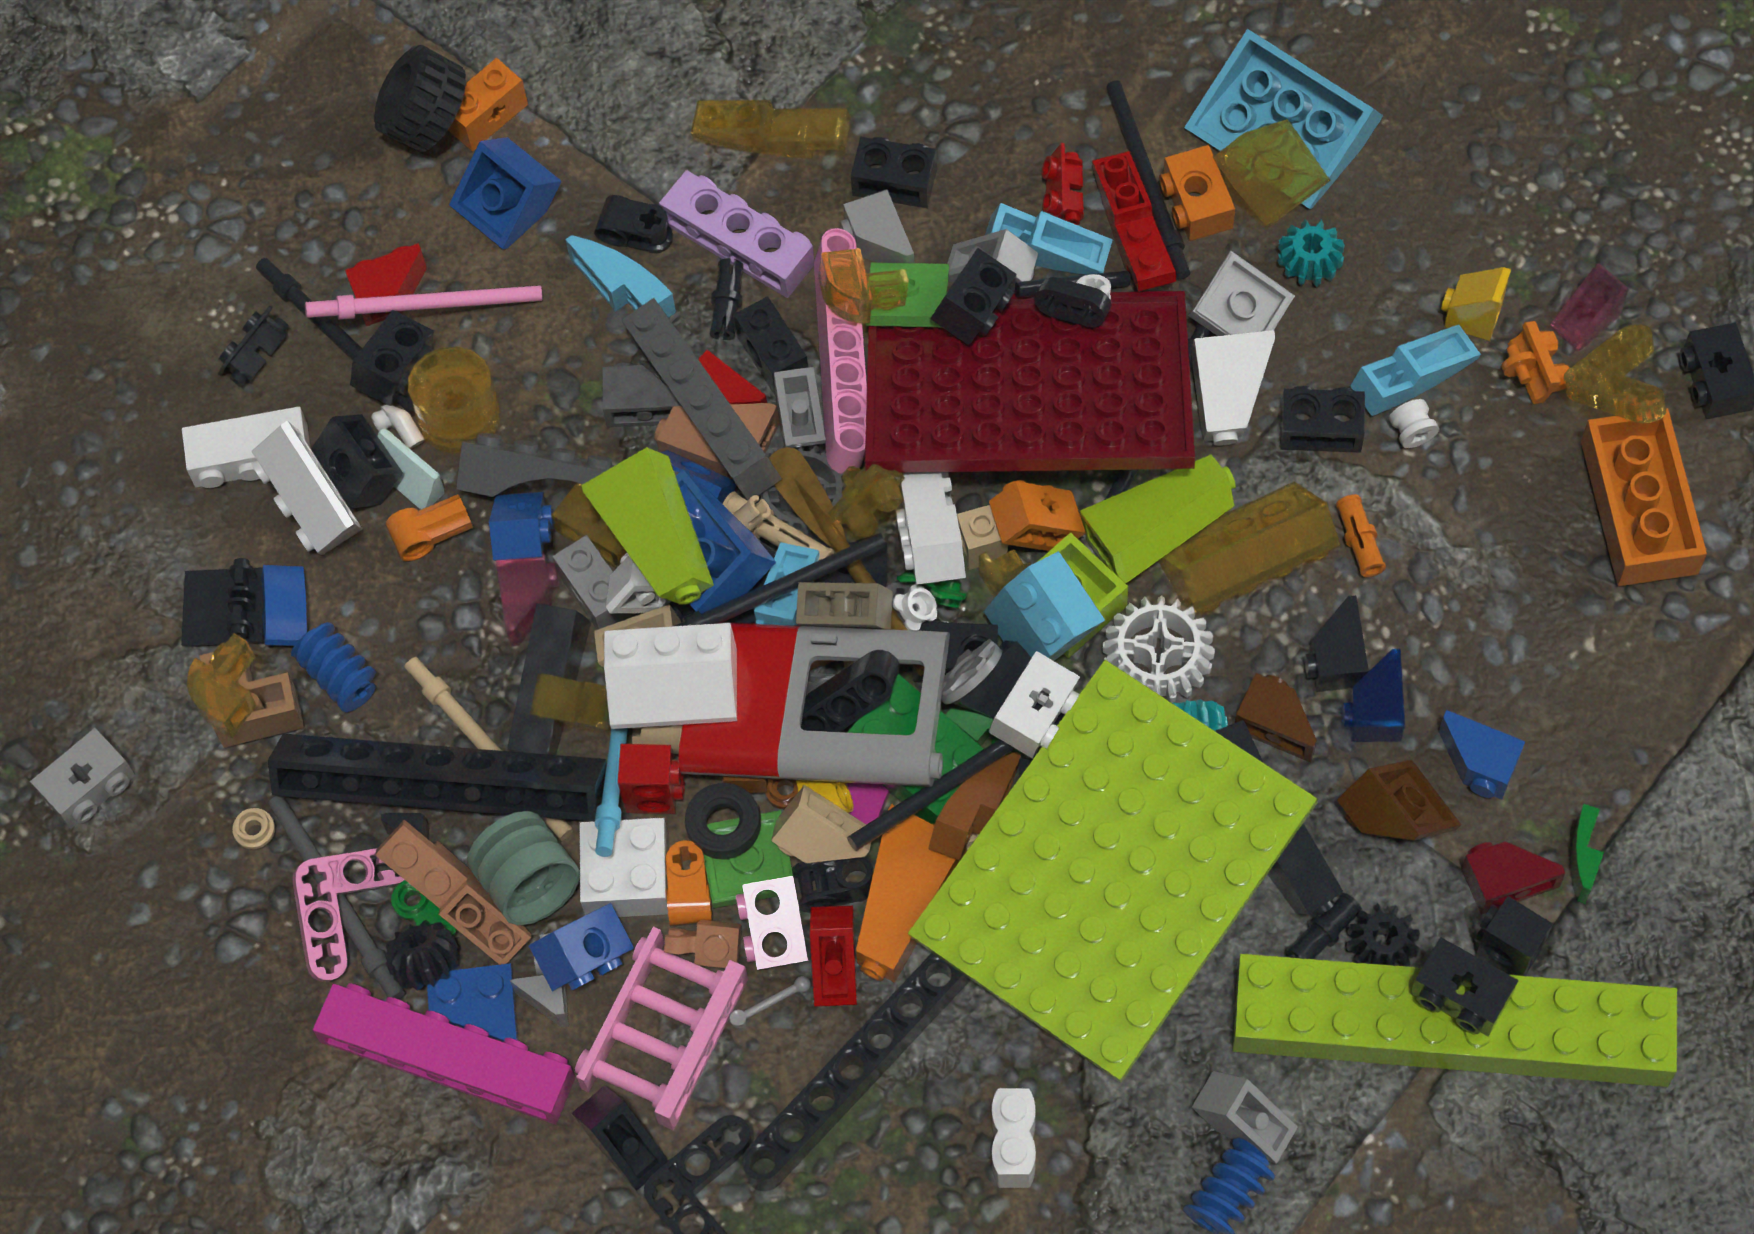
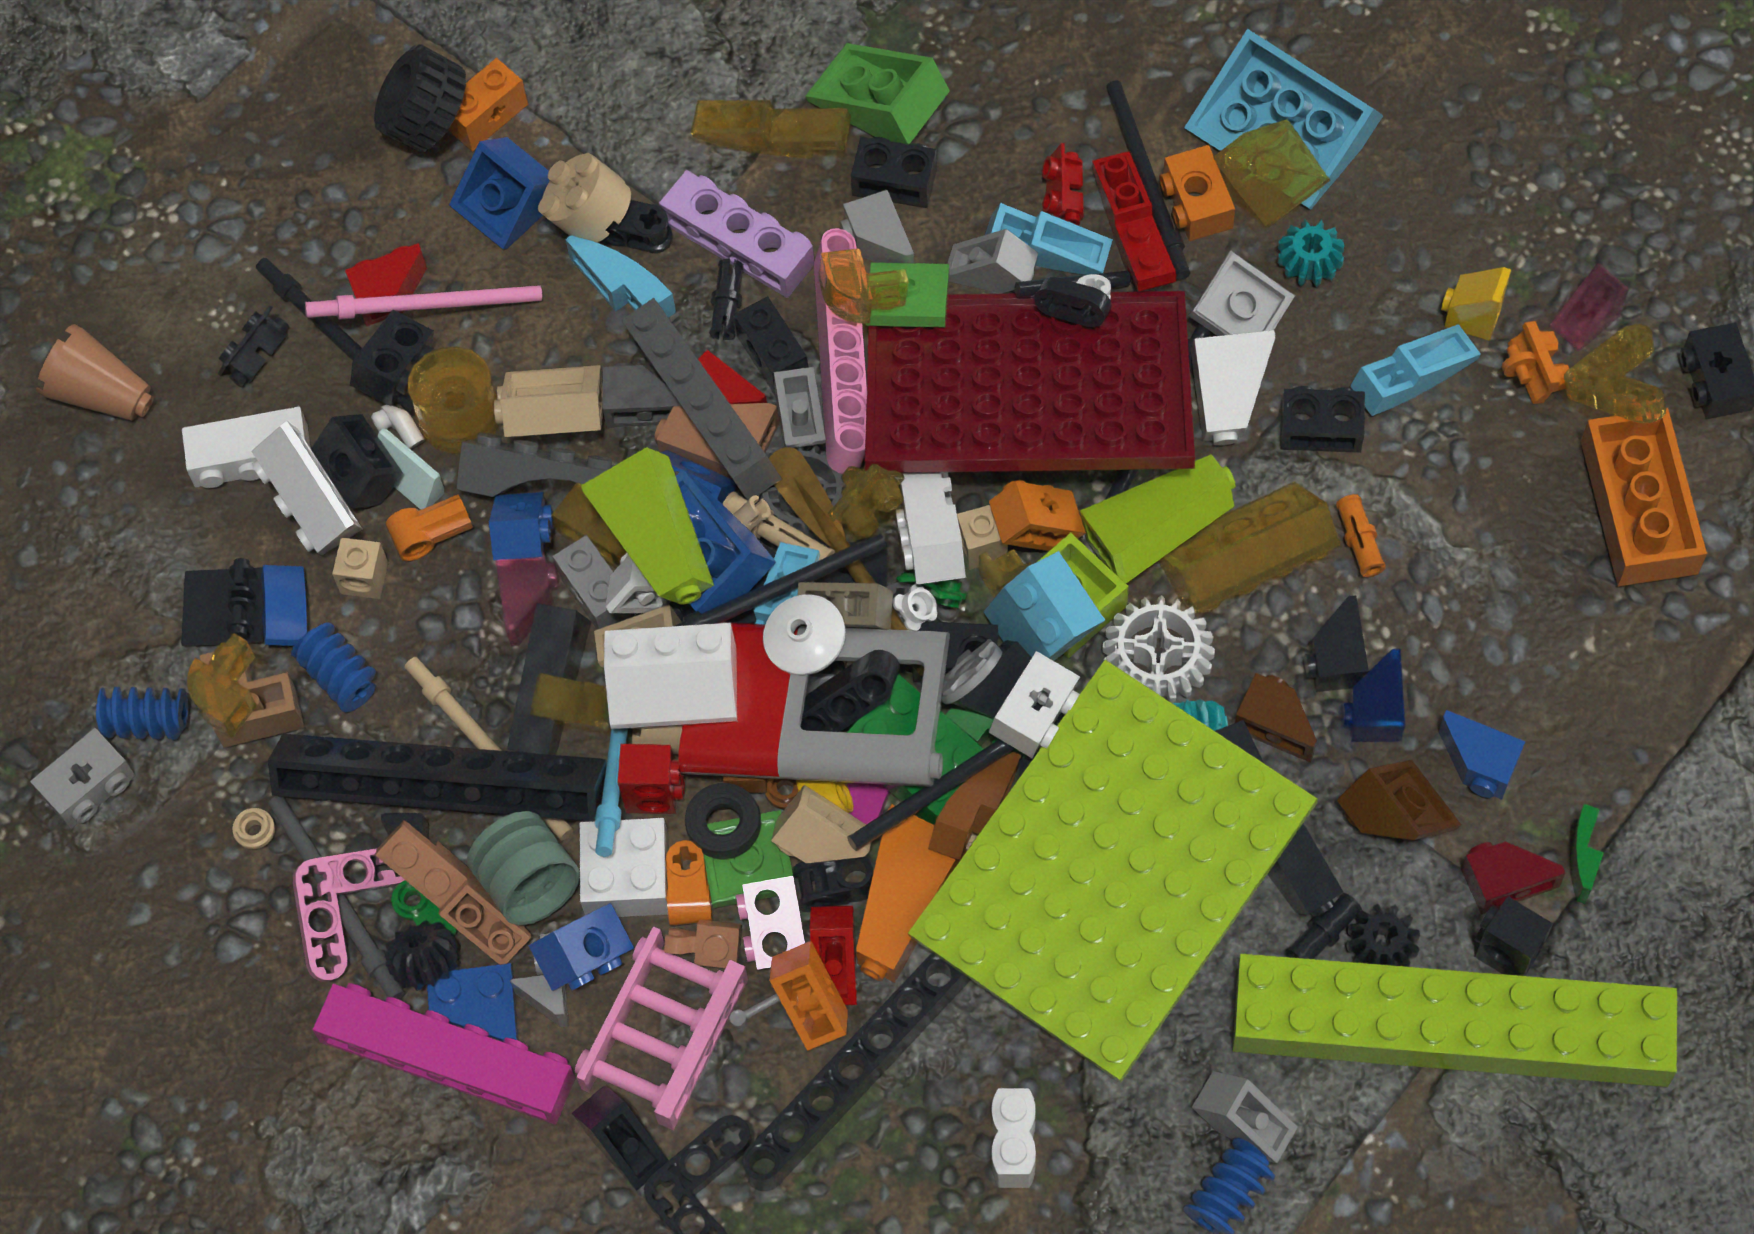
(93, 378): none -> nougat cone
(142, 716): none -> blue piece
(360, 568): none -> tan brick
(550, 401): none -> tan window
(584, 197): none -> tan brick
(808, 995): none -> orange brick
(812, 649): none -> white dish
(882, 89): none -> bright green slope
(974, 296): black brick -> none
(1414, 423): white wheel -> none
(1445, 973): black brick -> none

